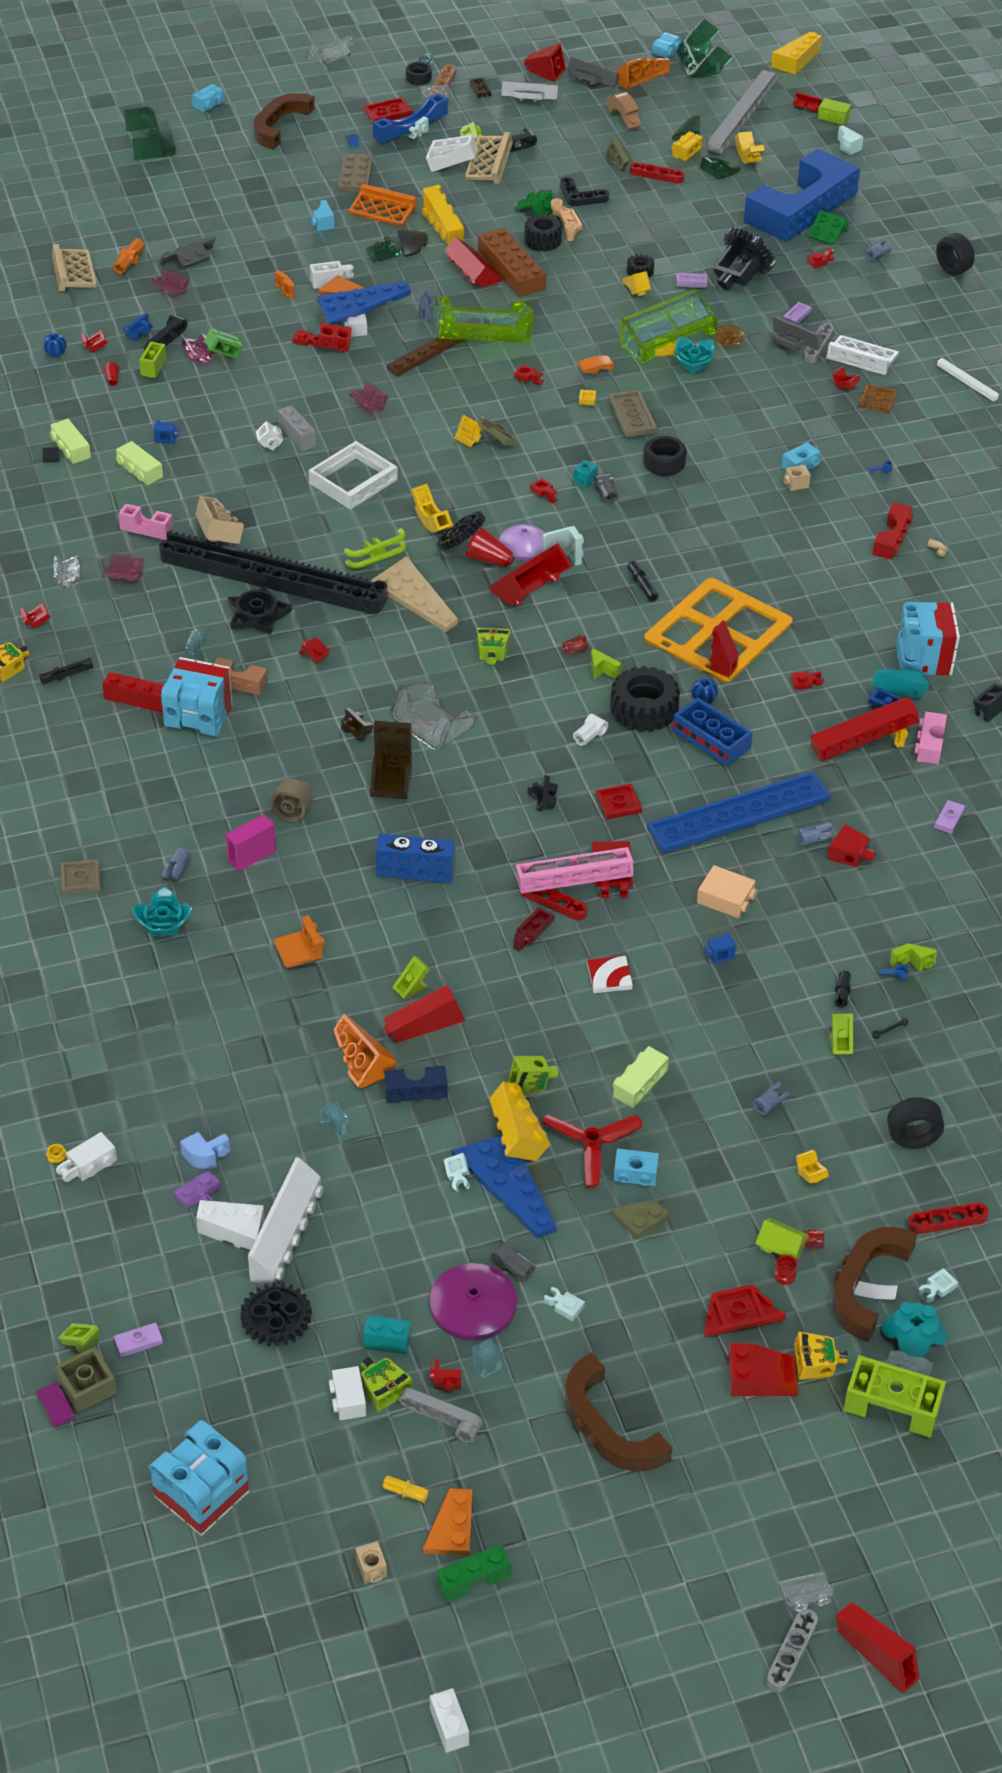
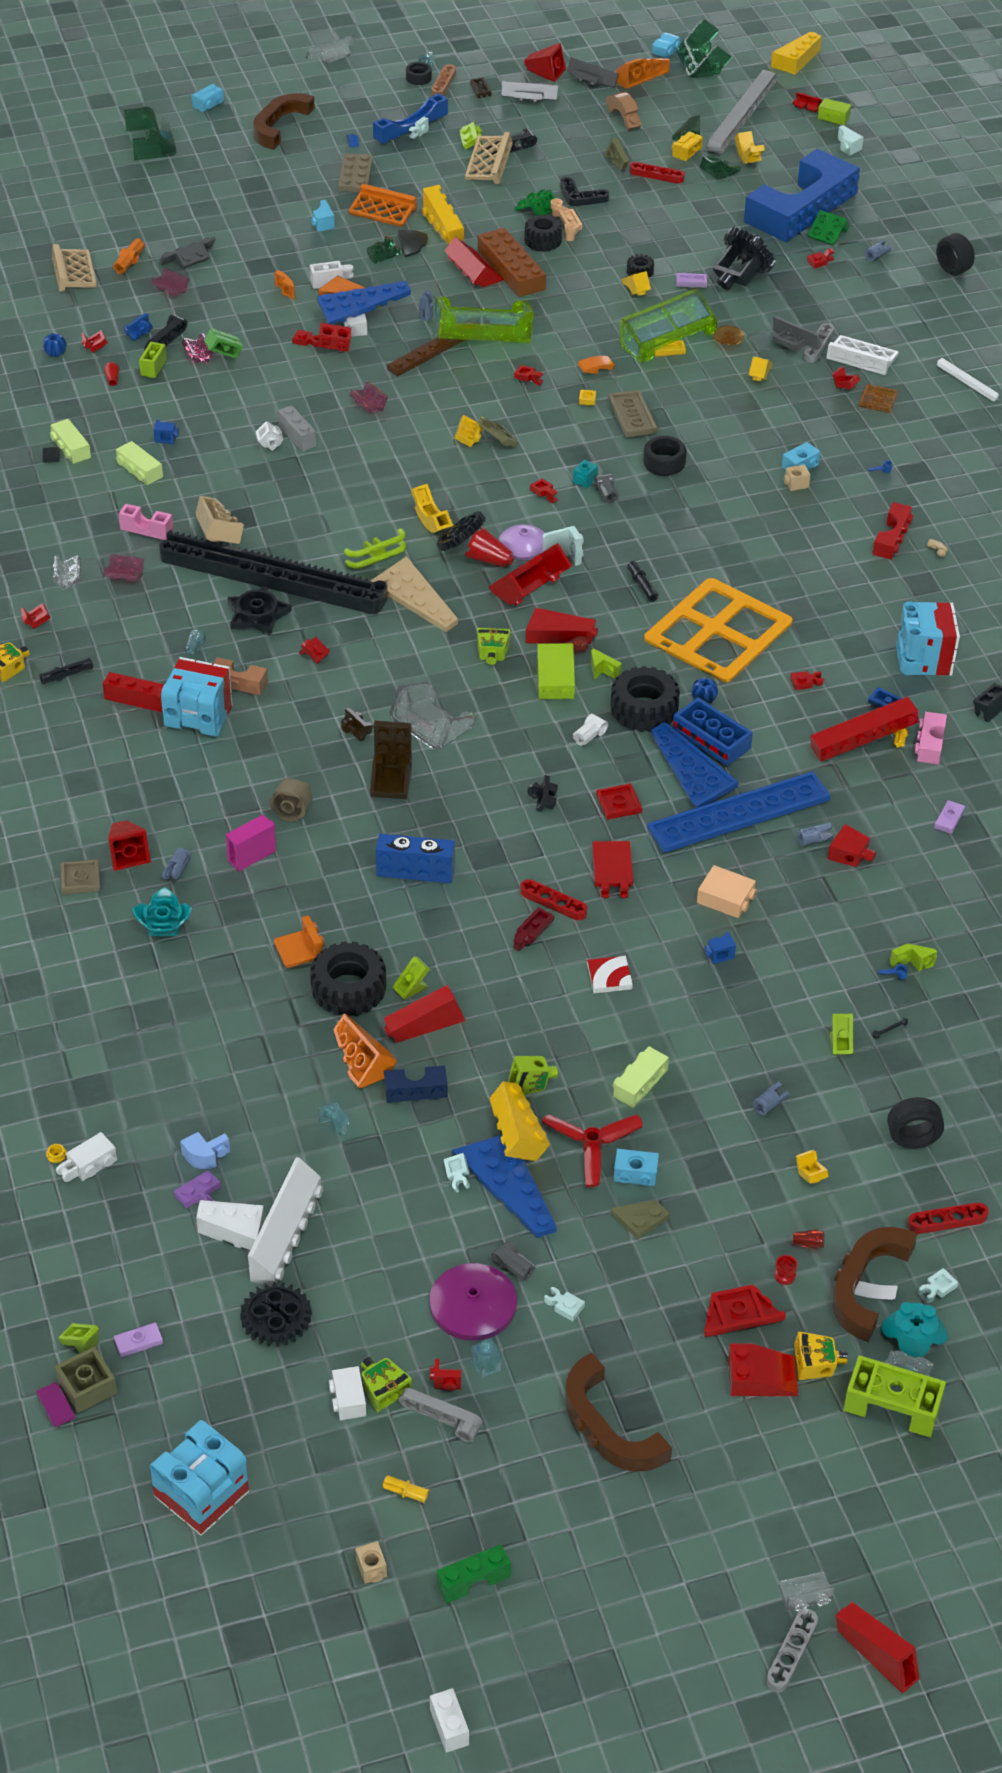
(128, 845): none -> red slope
(345, 960): none -> black tyre
(387, 475): white window -> none
(387, 1334): teal brick -> none
(388, 109): red tile -> none
(430, 90): clear bracket -> none
(451, 152): white wedge -> none
(452, 1526): orange wing -> none
(555, 671): none -> lime slope
(558, 627): none -> red slope
(574, 870): bright pink piece -> none
(693, 356): teal brick -> none
(696, 772): none -> blue wing
(724, 653): red slope -> none
(760, 368): none -> yellow arch
(781, 1239): lime brick -> none
(797, 313): lavender plate -> none
(843, 988): black pin -> none
(902, 682): teal slope -> none

